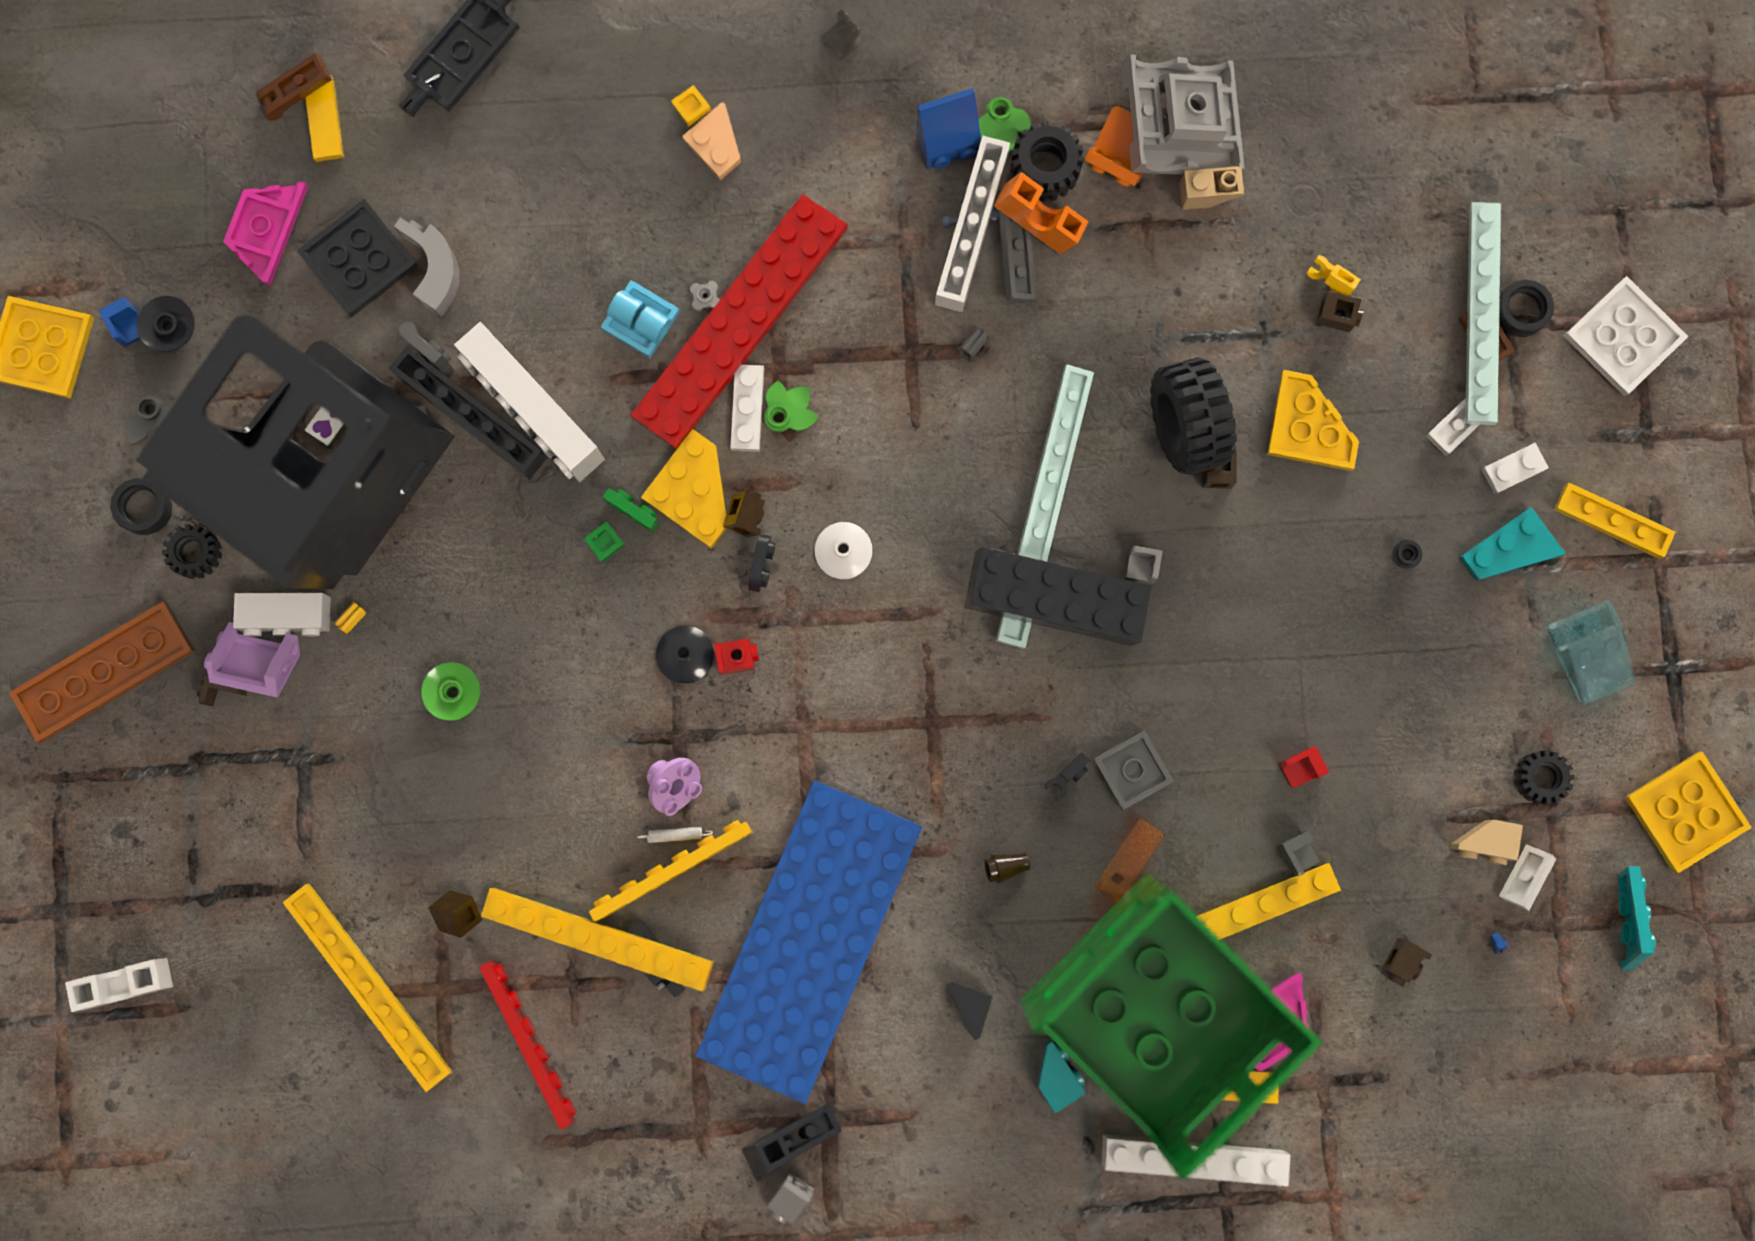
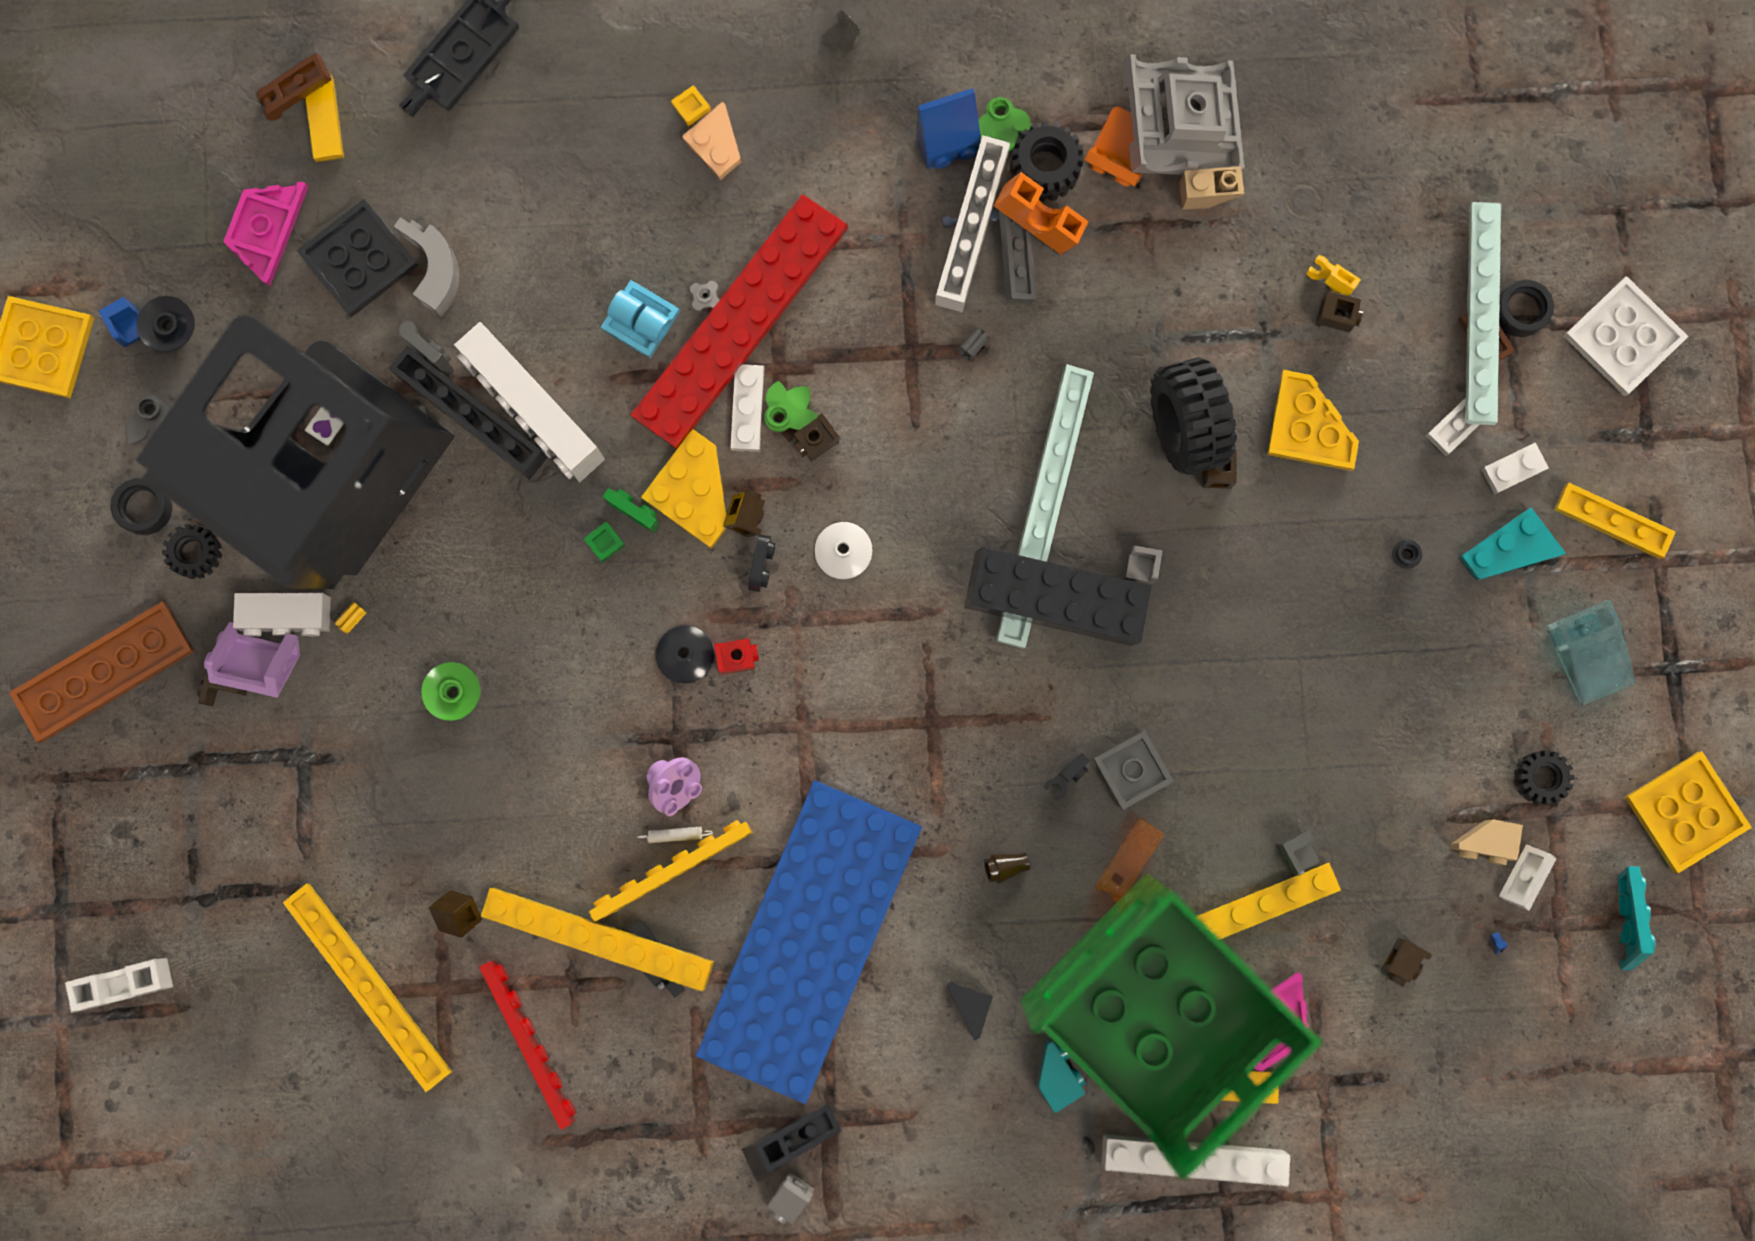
(813, 449): none -> dark brown brick
(1303, 767): red panel -> none

